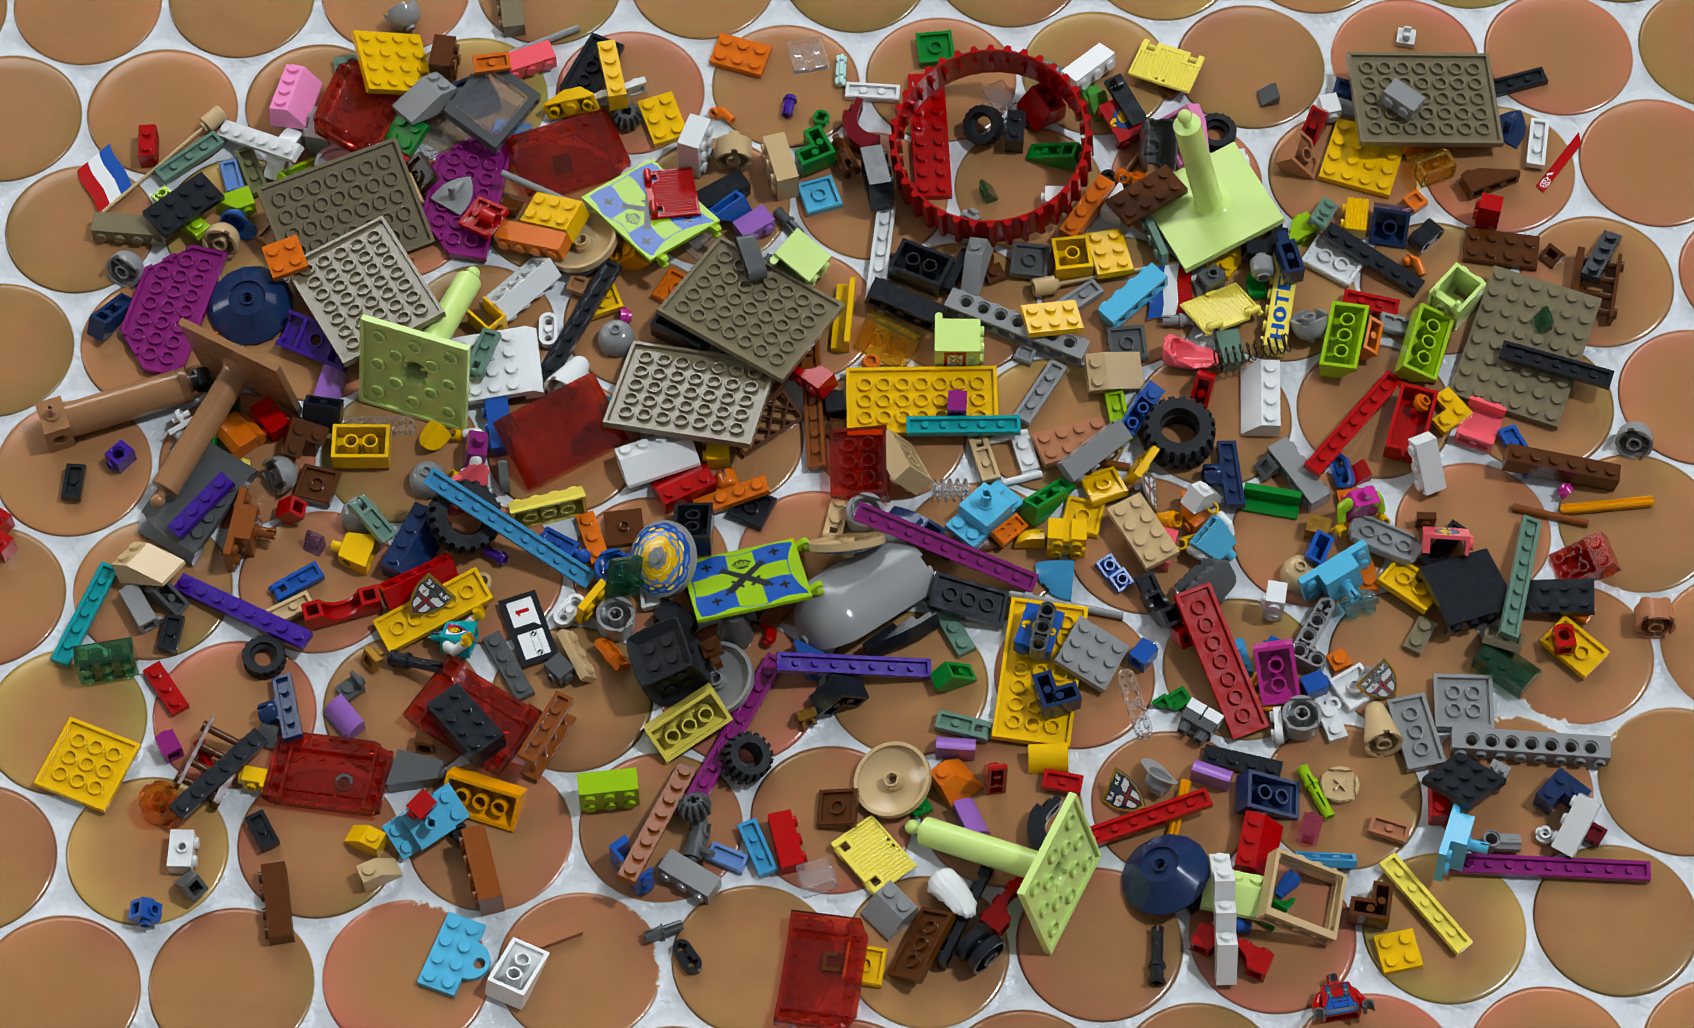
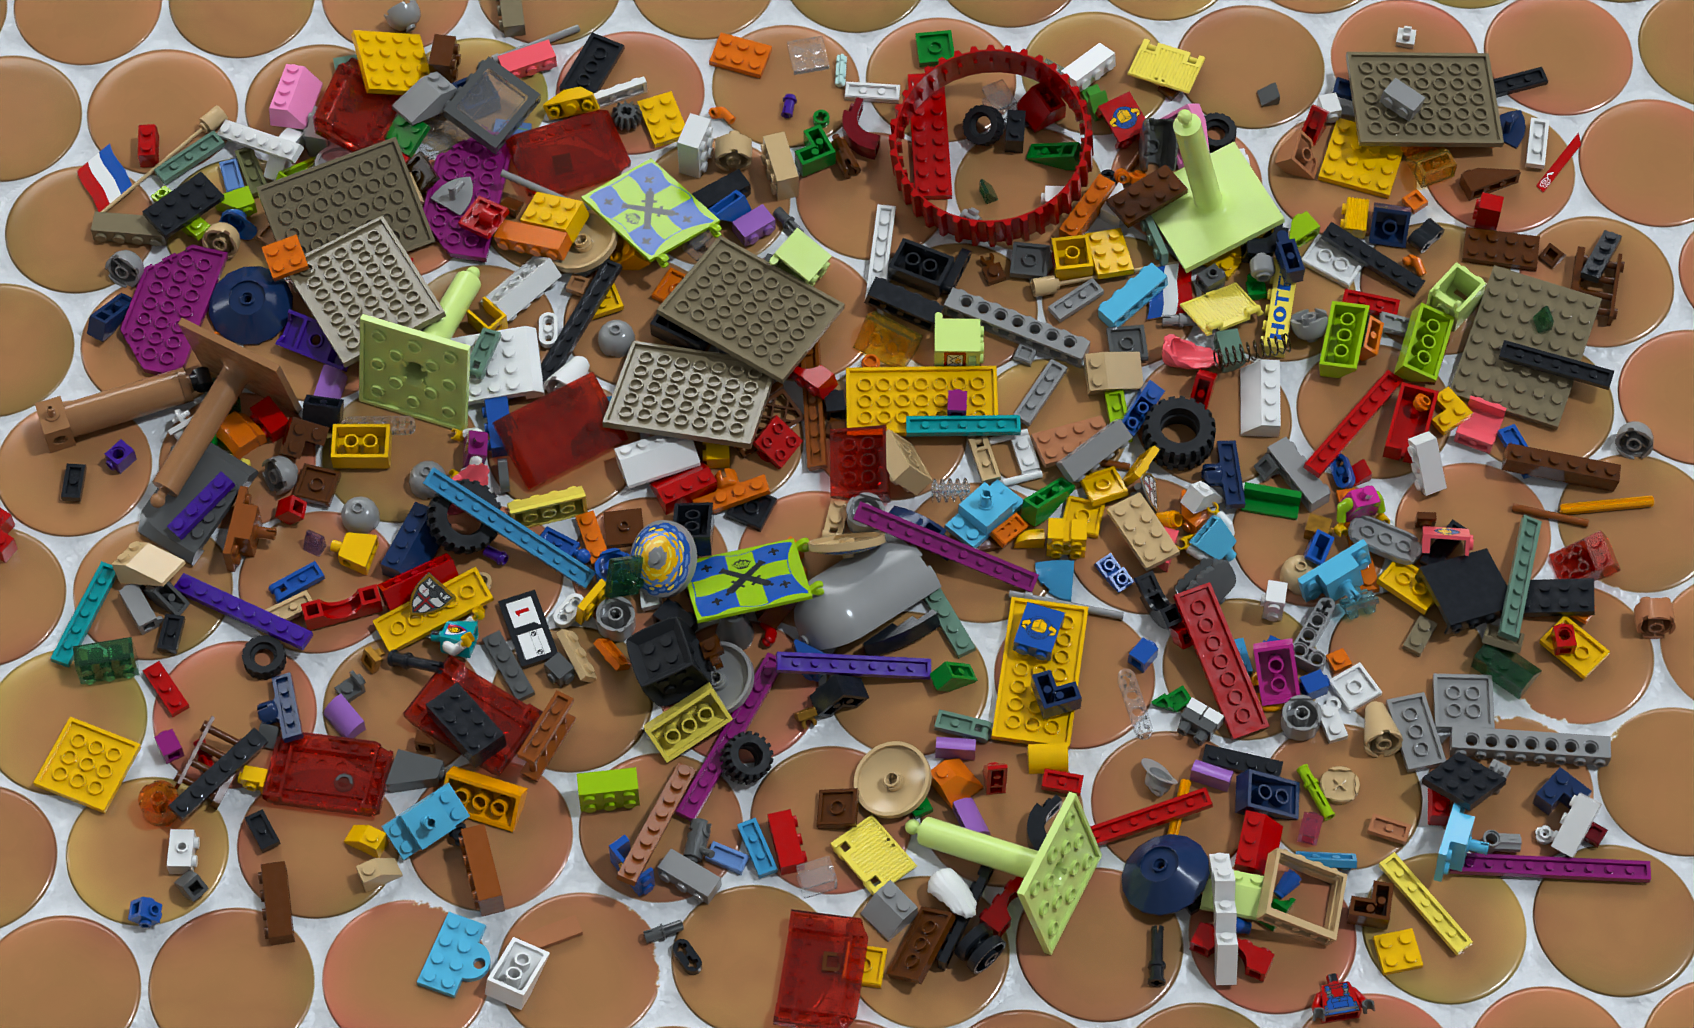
(372, 519): sand green plate -> none
(421, 806): red brick -> none
(434, 435): yellow brick -> none
(491, 63): orange plate -> none
(612, 74): yellow arch -> none
(624, 315): dark pink plate -> none
(672, 192): red window -> none
(694, 806): dark grey gear -> none
(751, 257): dark grey beam -> none
(776, 442): none -> red plate
(819, 195): medium azure tile -> none
(843, 323): yellow fence -> none
(877, 177): black brick -> none
(968, 600): black plate -> none
(976, 265): light grey slope -> none
(1042, 638): dark grey beam -> none
(1051, 318): yellow plate -> none
(1091, 654): light grey plate -> none
(1123, 793): shield -> none
(1125, 100): black hinge -> none
(1276, 718): white plate -> none
(1323, 213): sand green plate -> none
(1379, 681): shield -> none
(1564, 490): dark pink plate -> none

